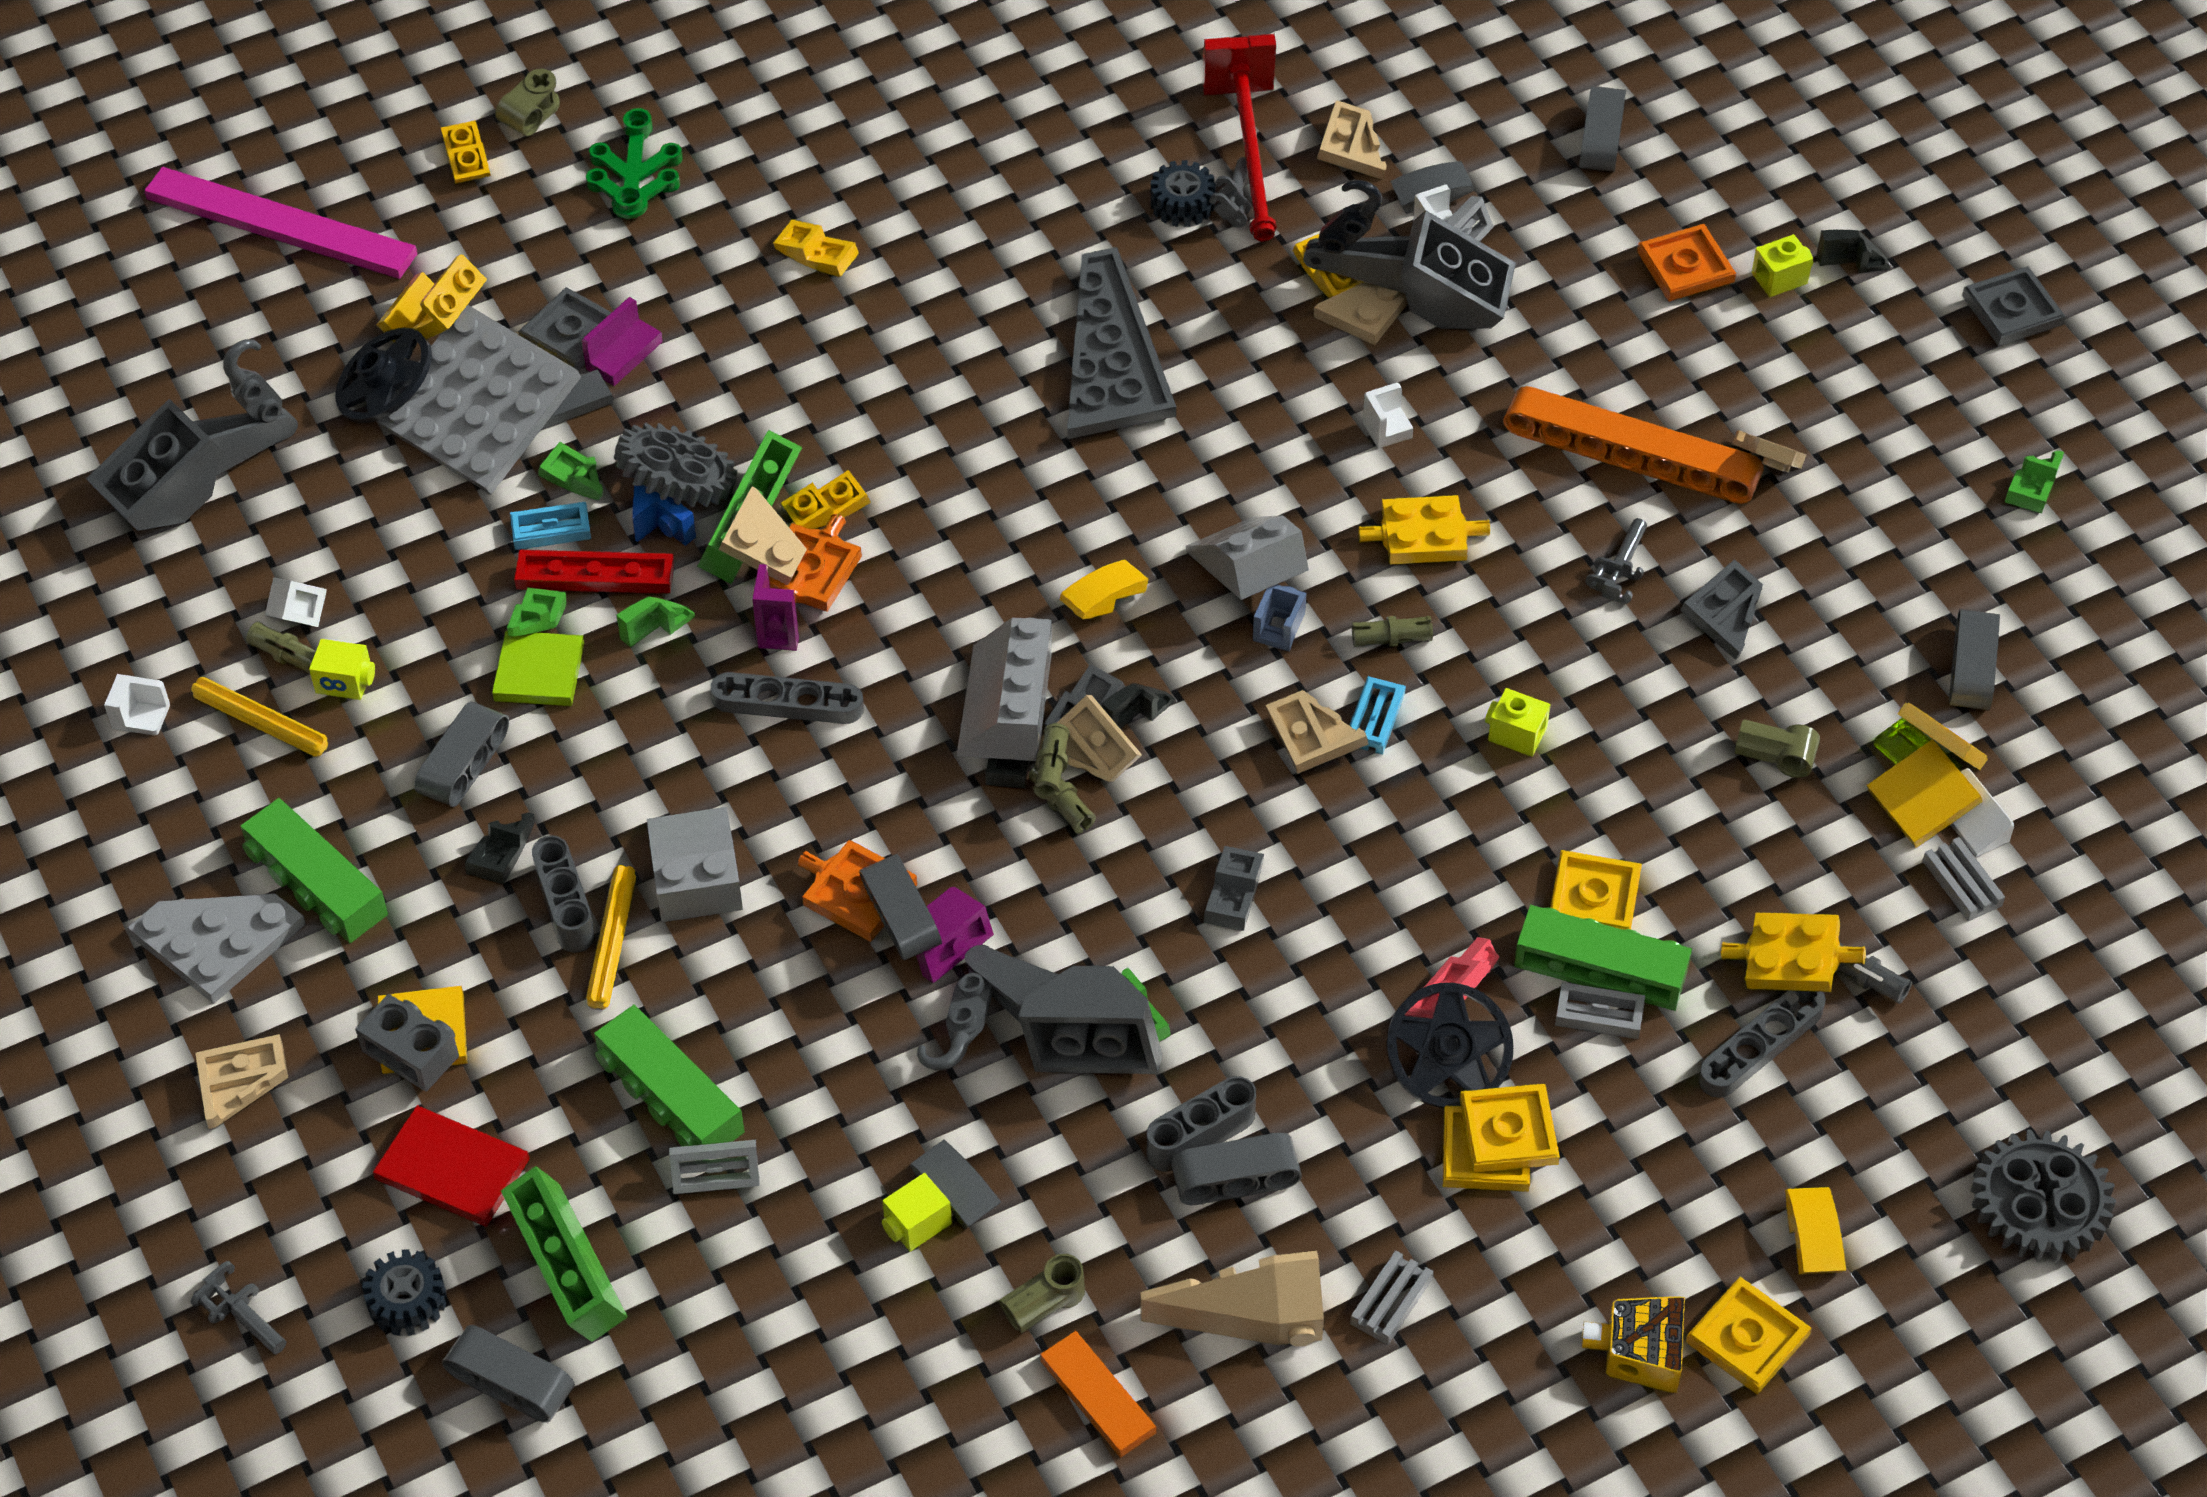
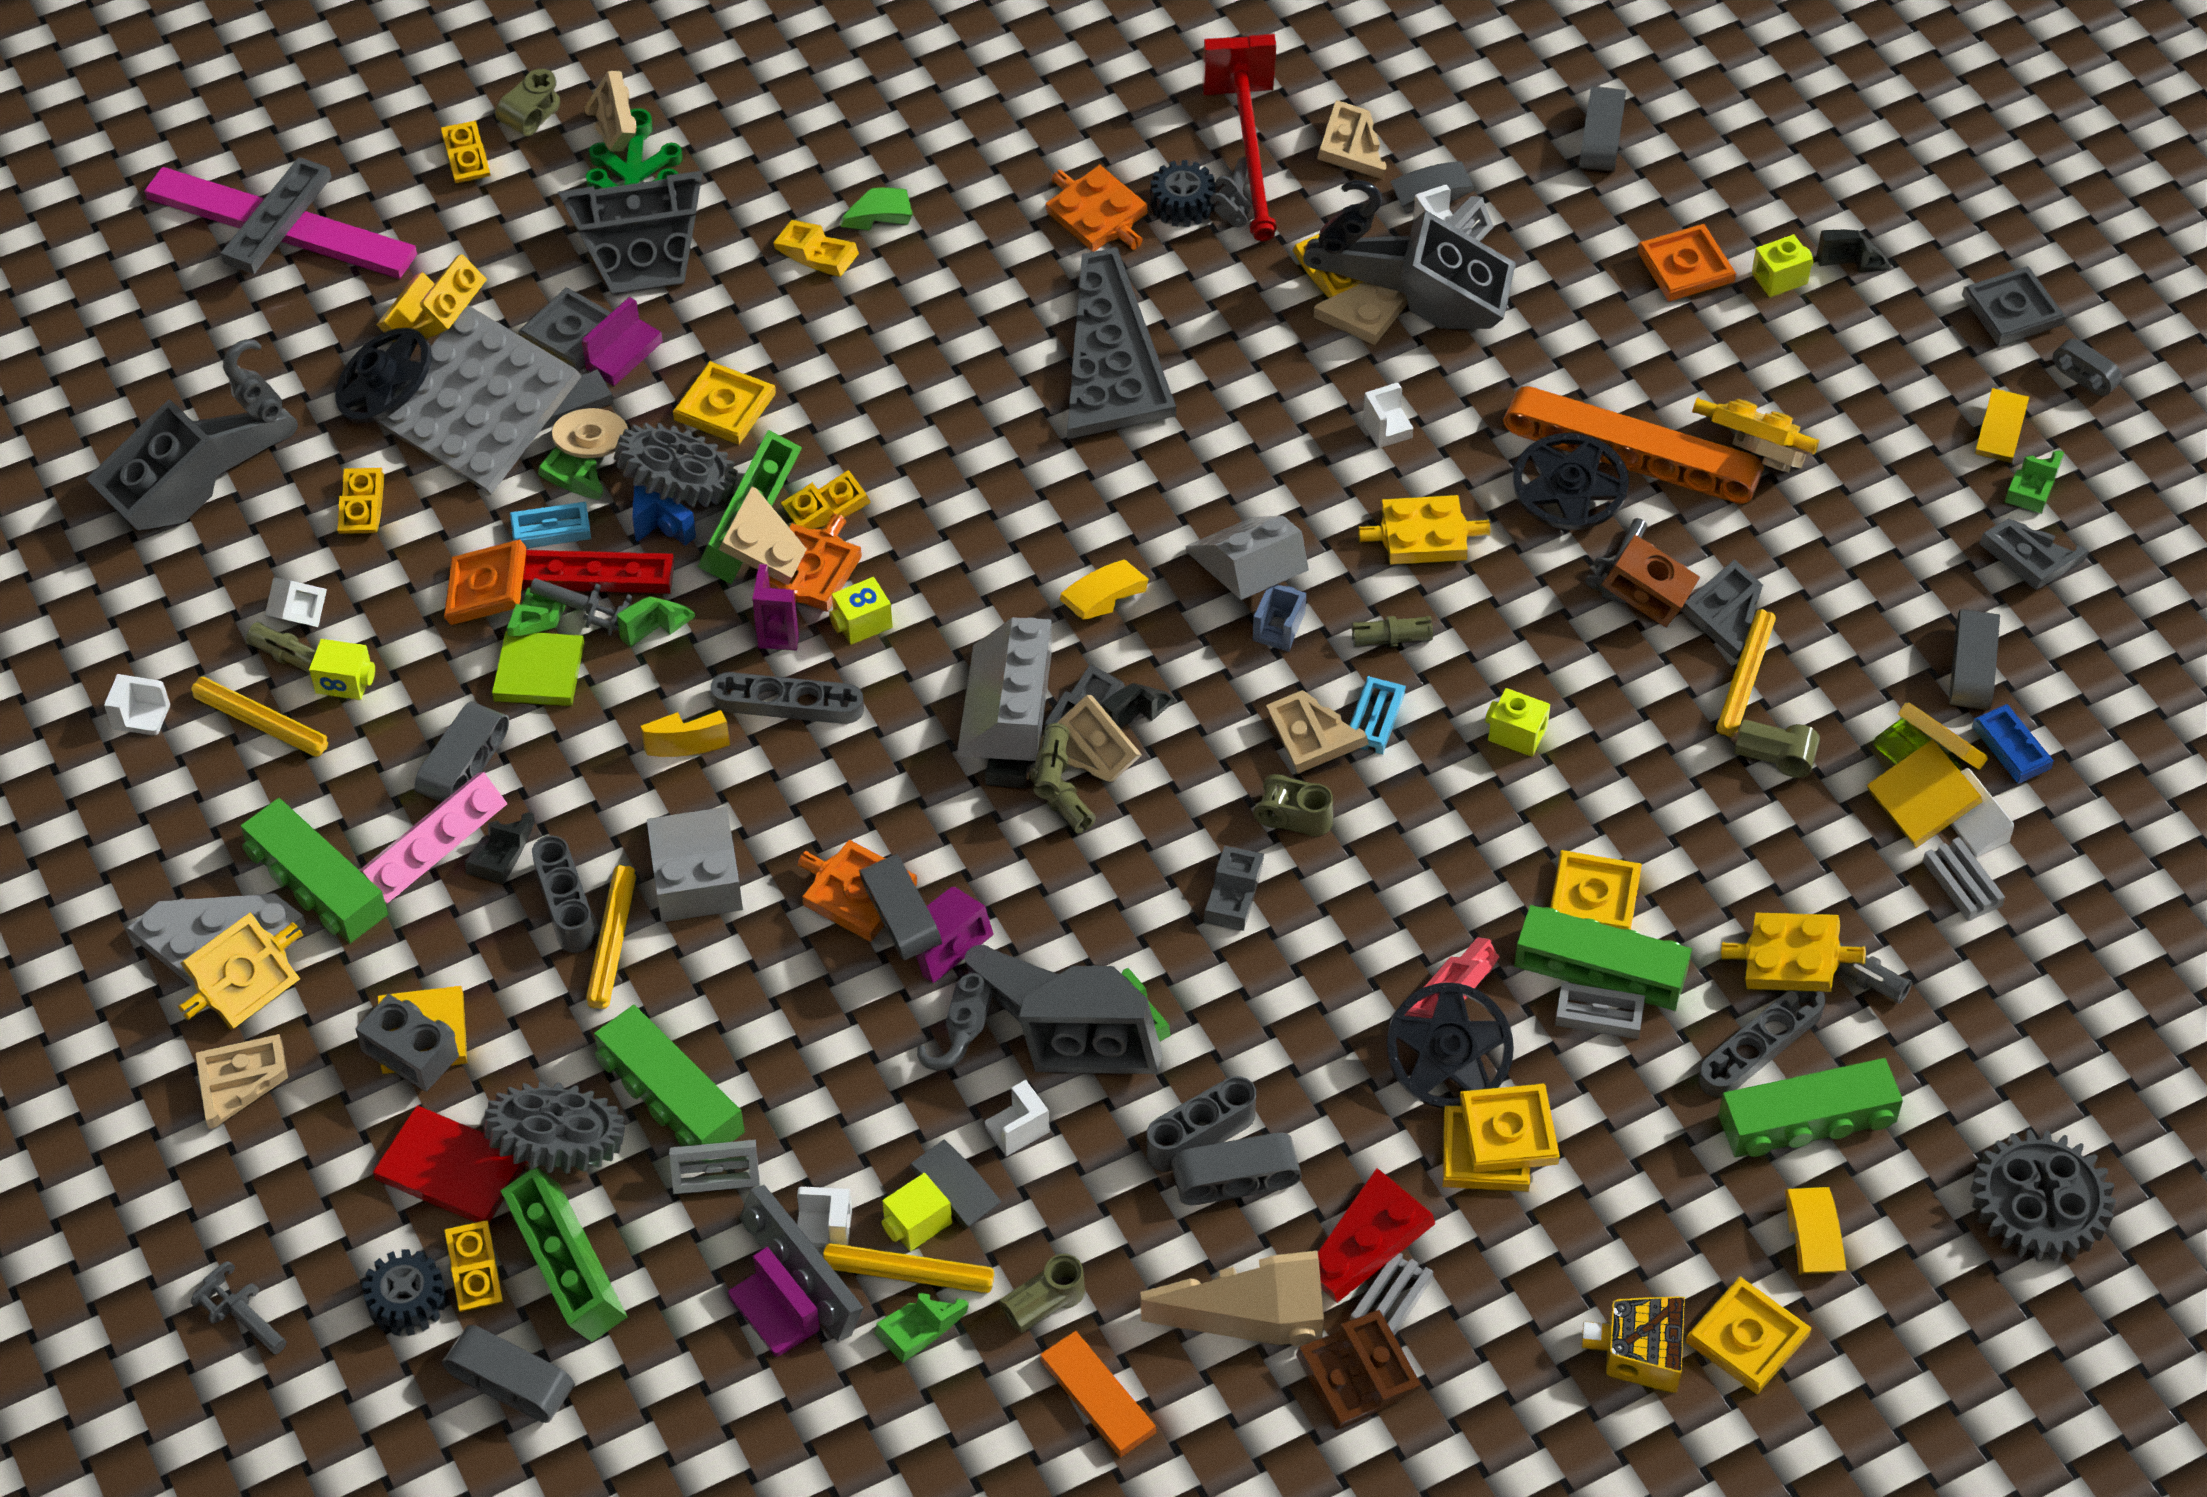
(240, 971): none -> yellow plate
(276, 215): none -> dark grey plate
(361, 500): none -> yellow slope
(434, 836): none -> bright pink plate
(473, 1266): none -> yellow slope
(485, 582): none -> orange plate
(553, 1127): none -> dark grey gear
(581, 602): none -> dark grey piece
(588, 432): none -> tan dish
(612, 110): none -> tan wing
(638, 230): none -> dark grey wedge
(674, 738): none -> yellow slope
(724, 402): none -> yellow tile
(775, 1305): none -> magenta panel
(777, 1230): none -> dark grey plate
(825, 1215): none -> white panel
(861, 611): none -> neon yellow brick
(879, 204): none -> bright green slope
(909, 1268): none -> yellow axle
(918, 1325): none -> bright green slope
(1021, 1122): none -> white panel
(1097, 208): none -> orange plate
(1296, 806): none -> olive piece
(1358, 1369): none -> reddish brown slope
(1370, 1234): none -> red wing
(1570, 481): none -> black wheel
(1650, 581): none -> dark orange brick
(1745, 673): none -> yellow axle
(1771, 427): none -> yellow plate
(1810, 1108): none -> bright green brick
(2002, 425): none -> yellow slope
(2012, 743): none -> blue plate
(2030, 552): none -> dark grey wing
(2087, 367): none -> dark grey beam

